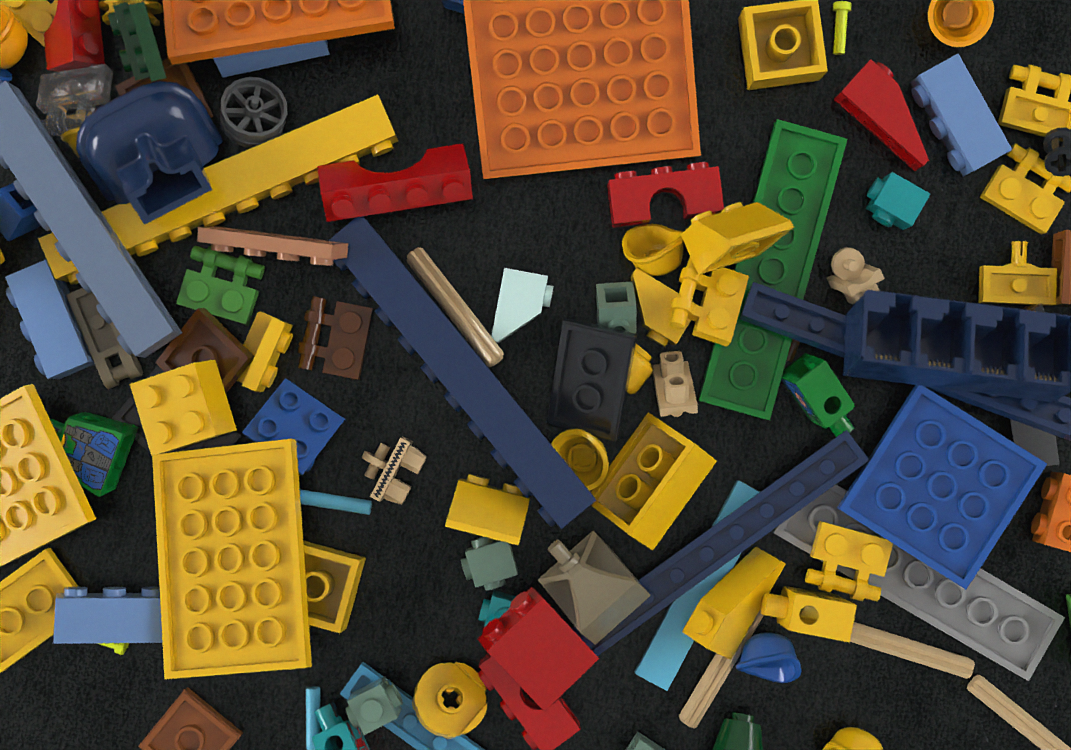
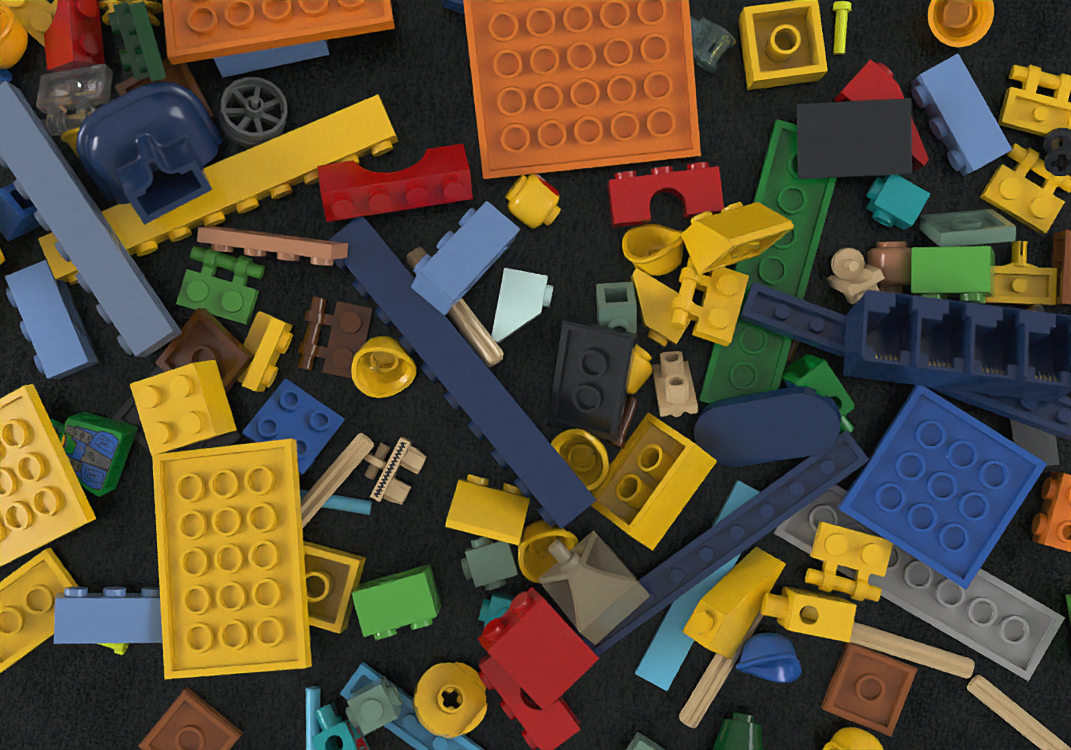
(102, 340): dark tan plate -> none
(334, 476): none -> tan axle
(382, 367): none -> yellow helmet
(397, 601): none -> bright green brick
(463, 257): none -> medium blue brick
(533, 201): none -> yellow head
(533, 548): none -> yellow helmet
(629, 410): none -> reddish brown piece
(704, 36): none -> clear light blue connector
(768, 426): none -> dark blue tile
(854, 139): none -> black tile
(869, 688): none -> dark orange tile
(894, 263): none -> nougat head
(953, 273): none -> bright green brick
(967, 228): none -> sand green tile

